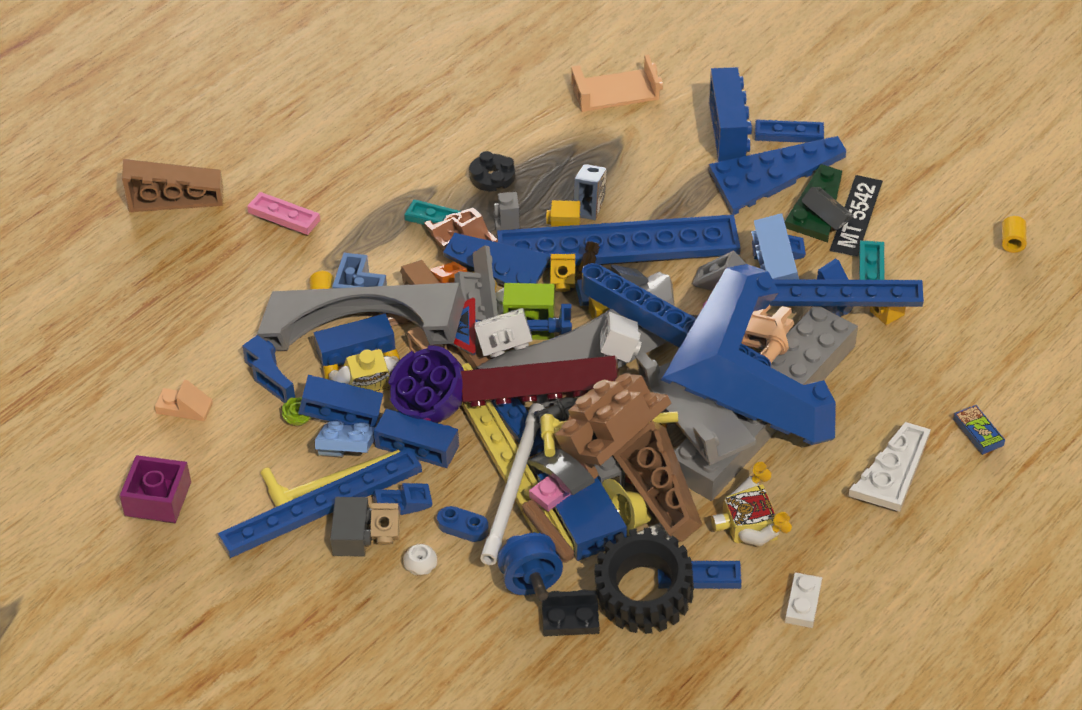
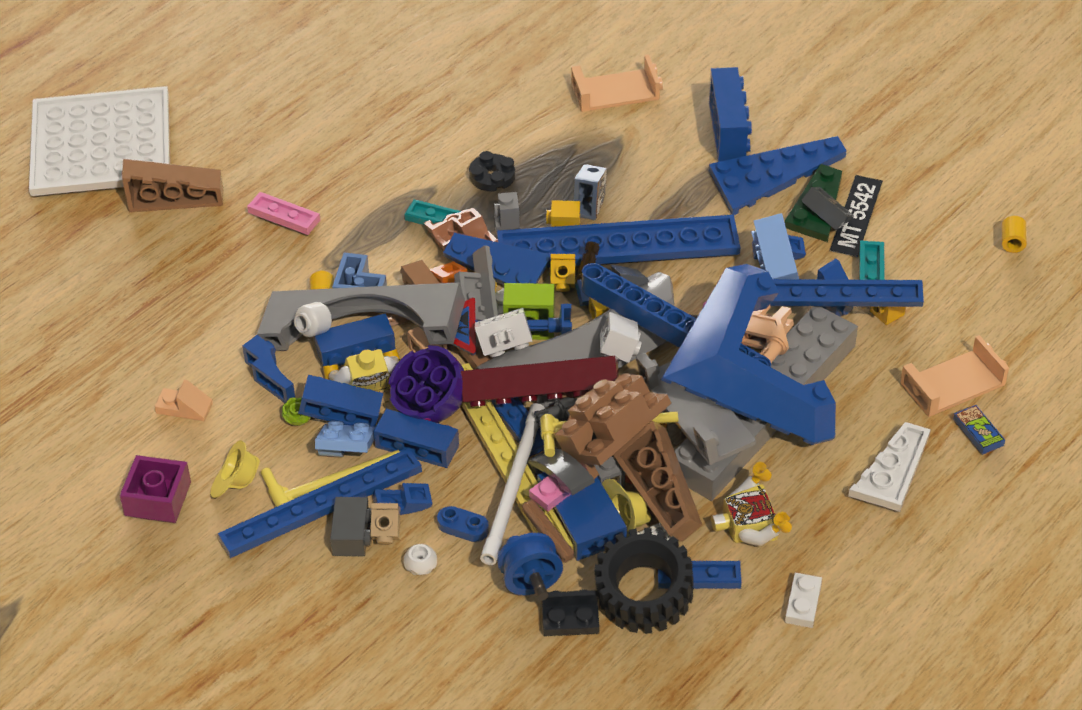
(85, 137): none -> white plate
(237, 470): none -> light yellow piece
(313, 319): none -> white head
(710, 273): light grey slope -> none
(788, 131): blue tile -> none
(956, 379): none -> light nougat panel

